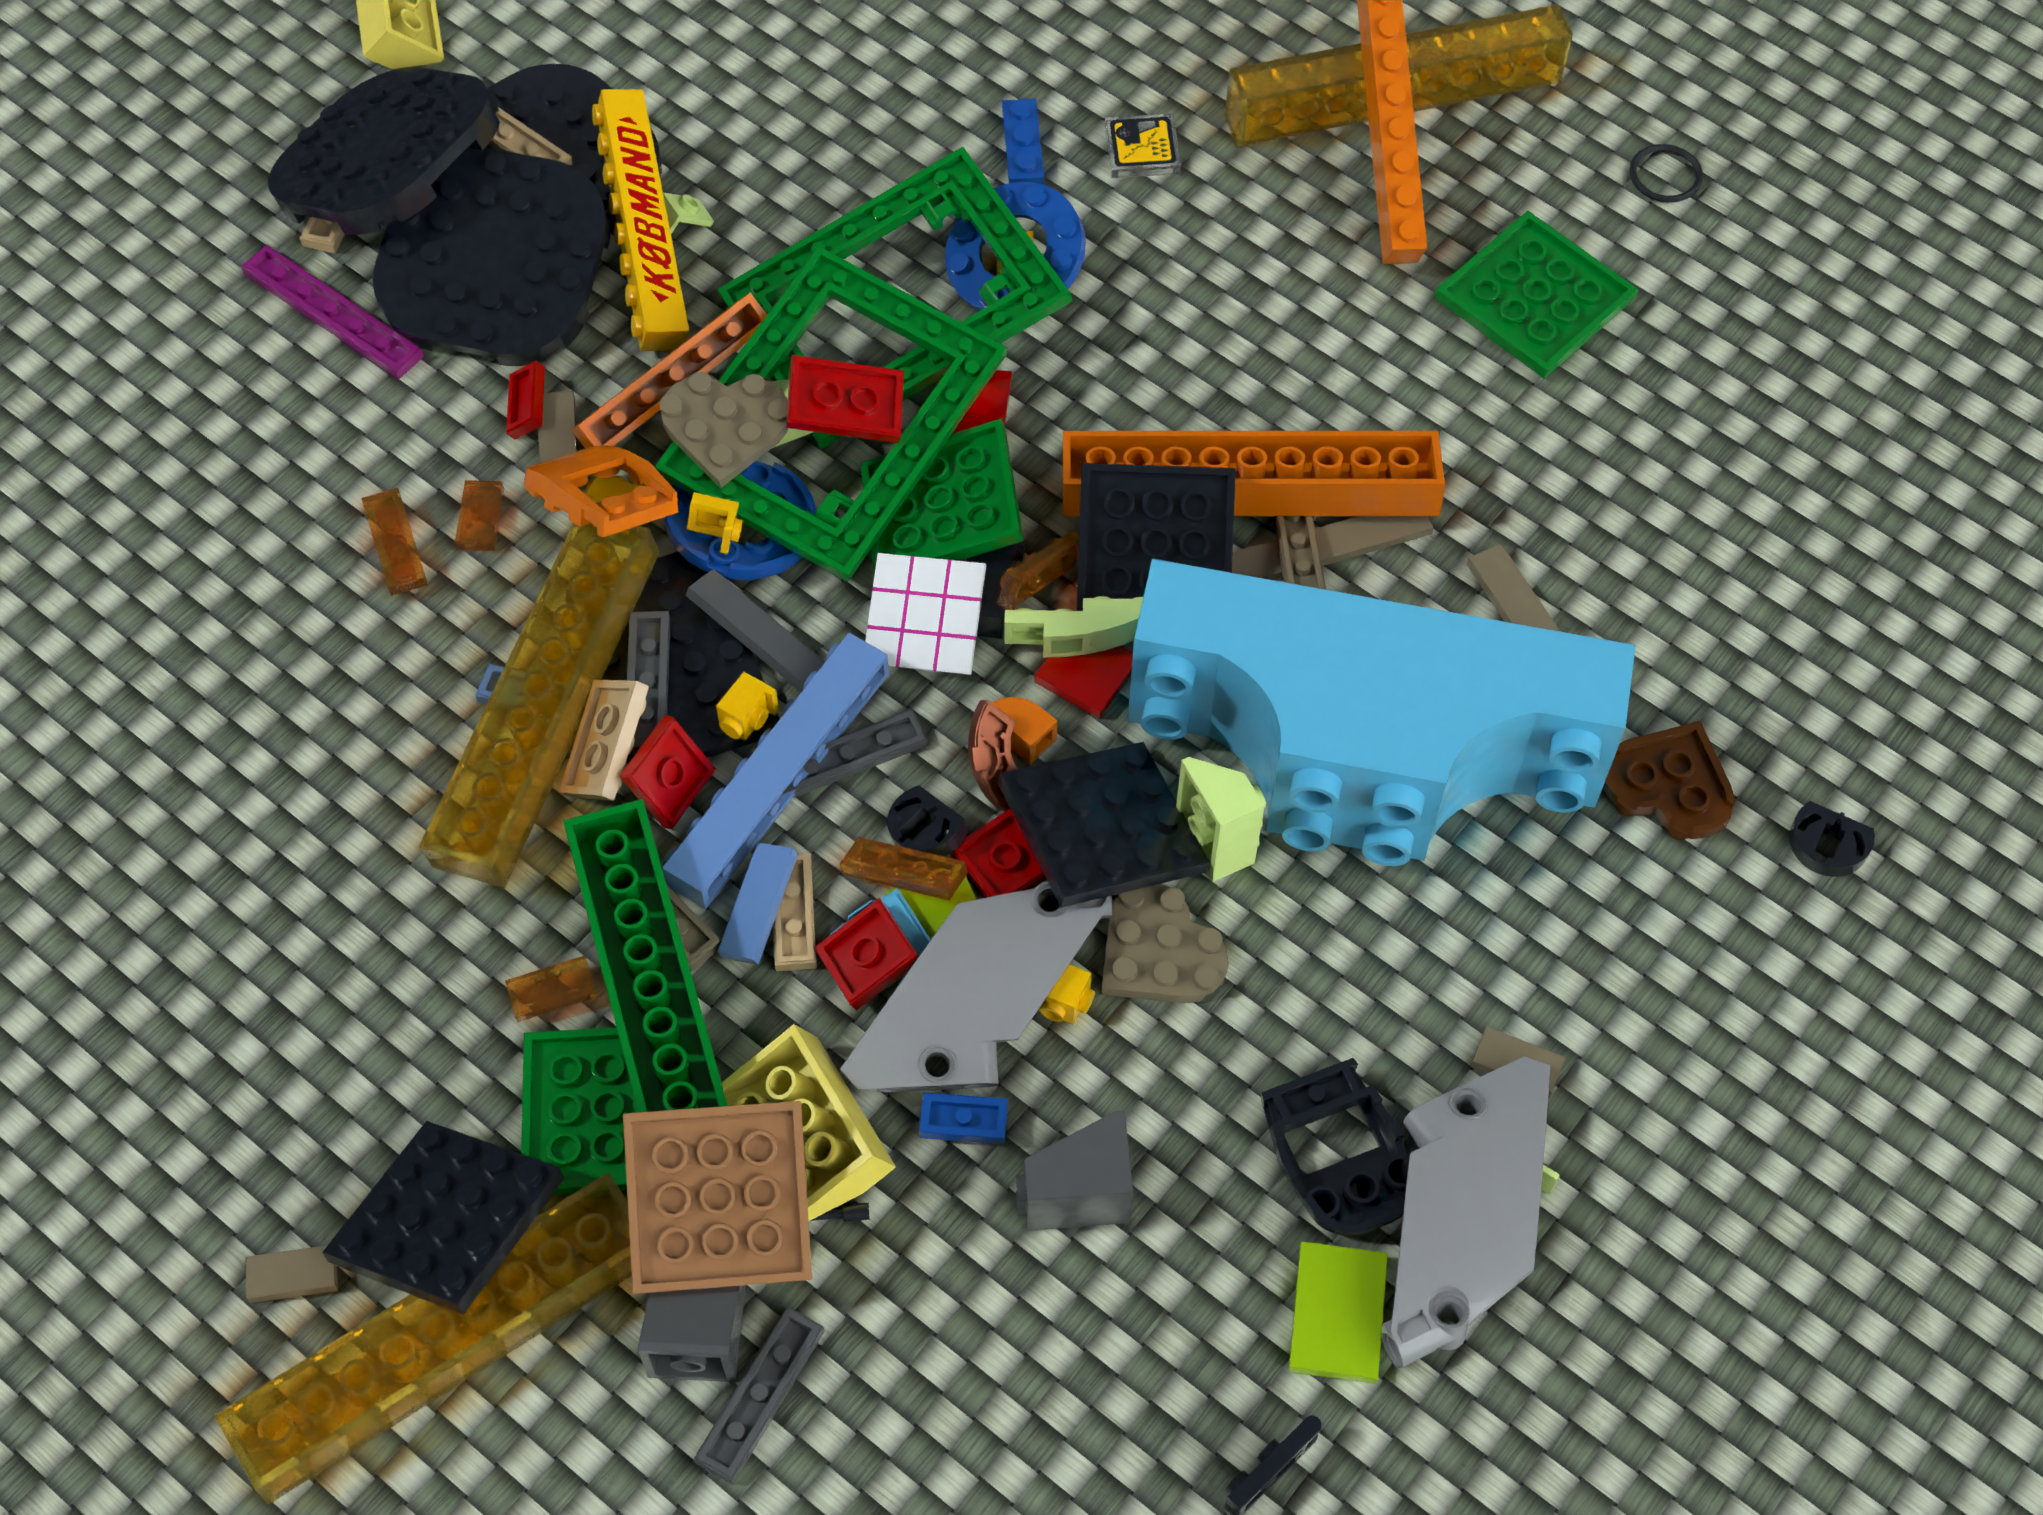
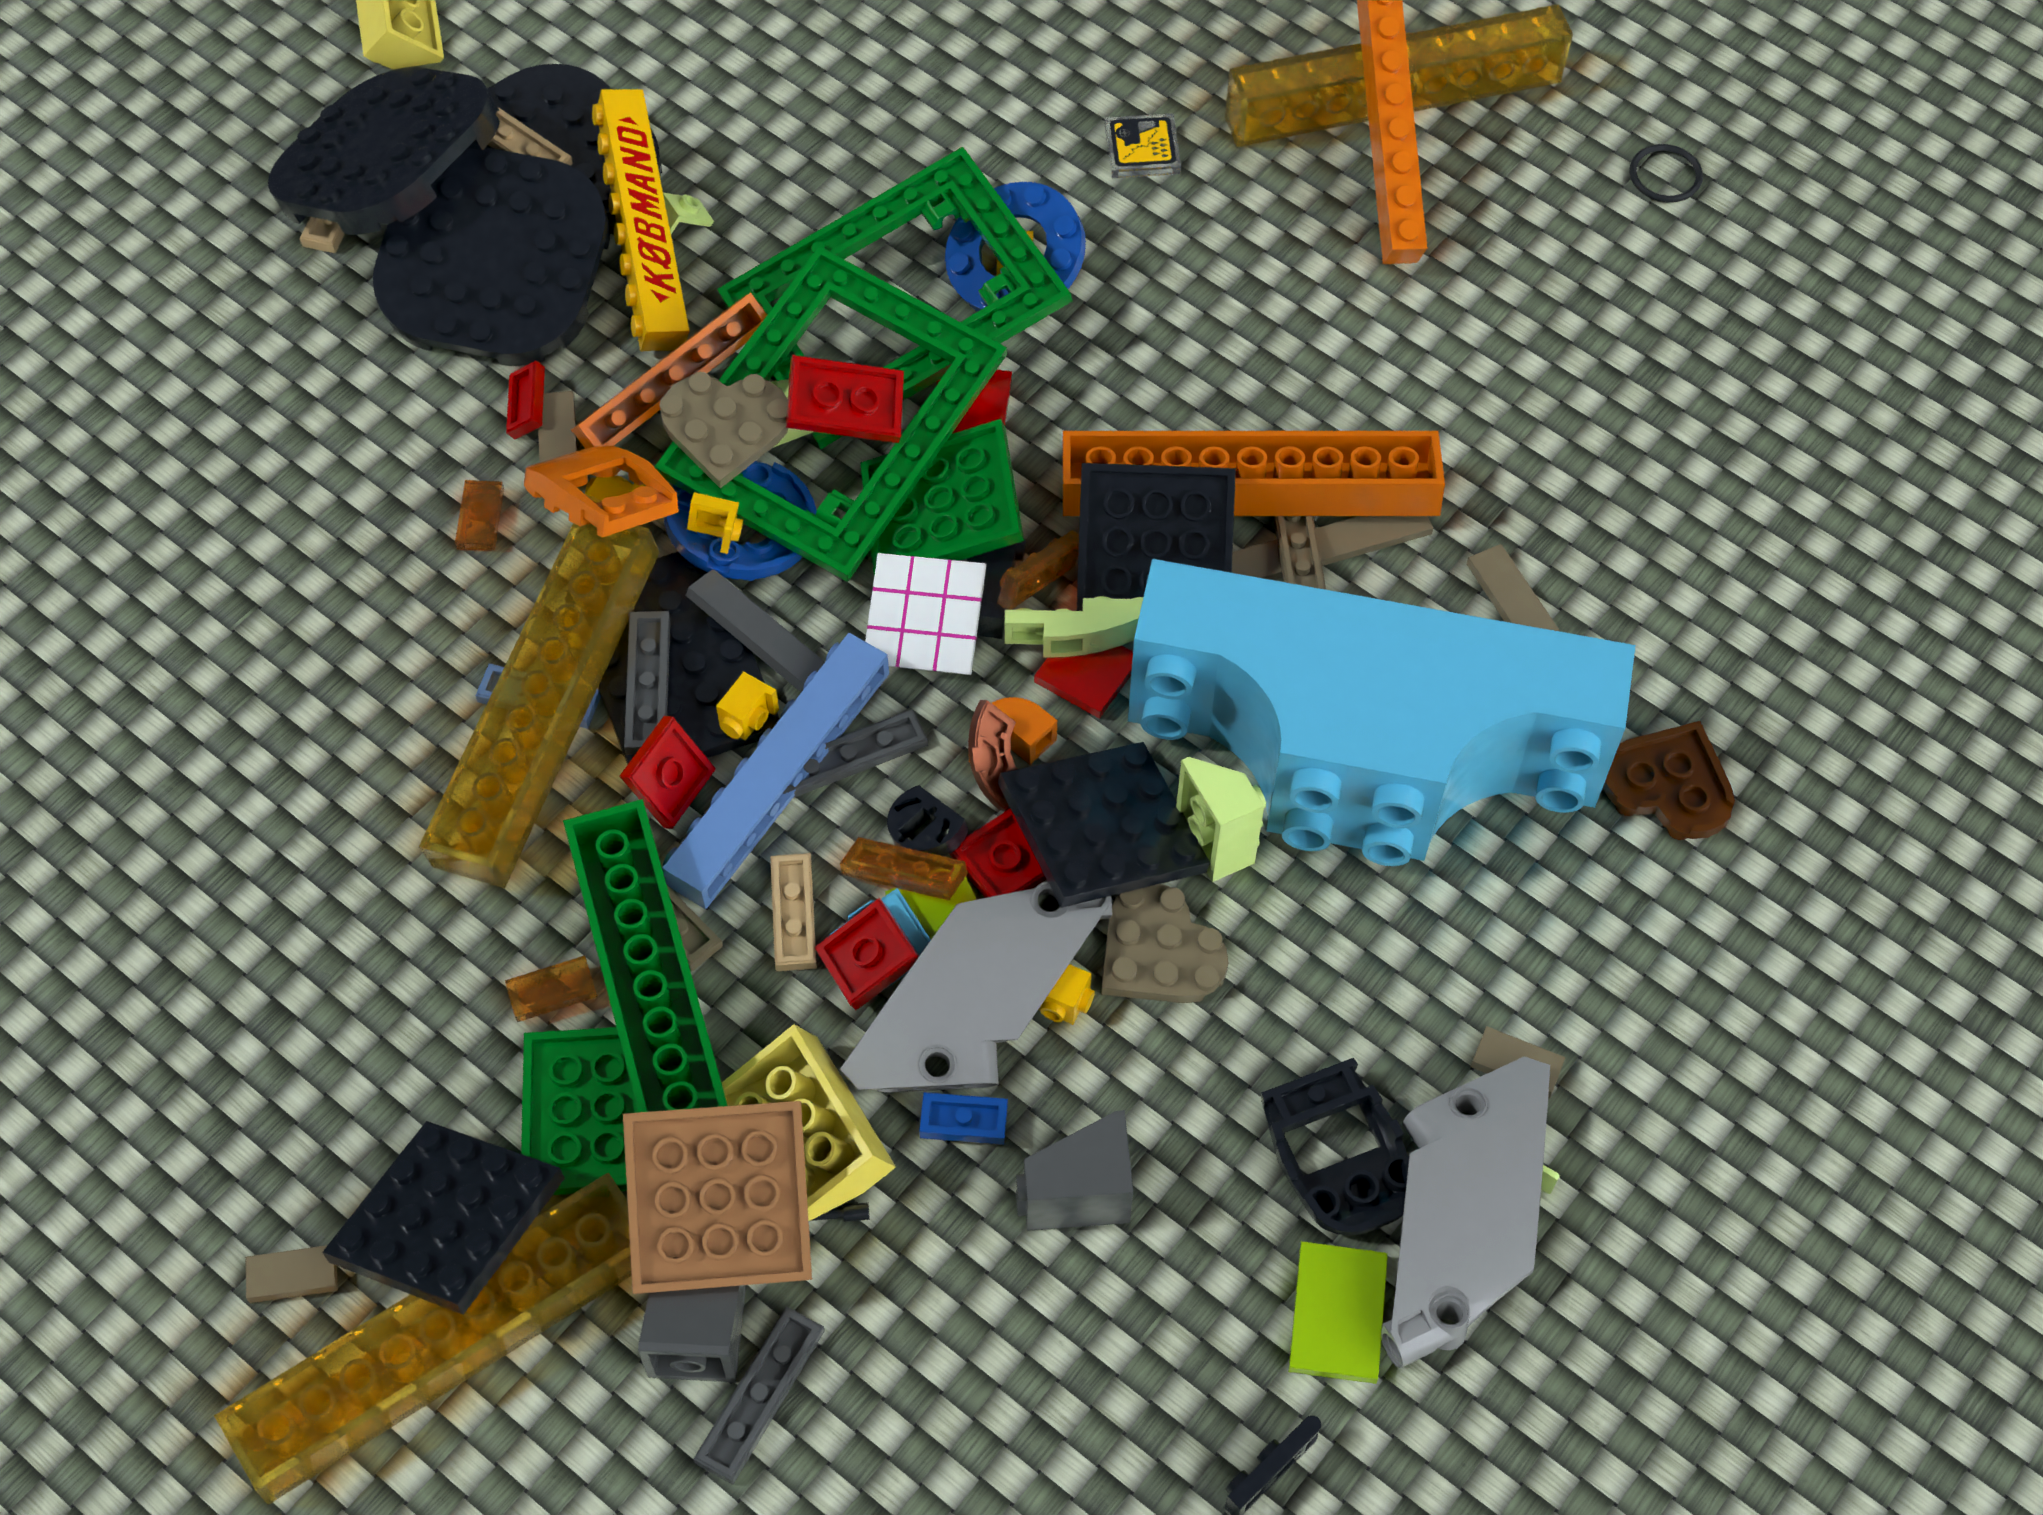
(332, 311): magenta tile -> none
(394, 541): clear orange plate -> none
(604, 739): tan plate -> none
(757, 903): medium blue tile -> none
(1022, 141): blue plate -> none
(1536, 294): green plate -> none
(1849, 832): black piece -> none

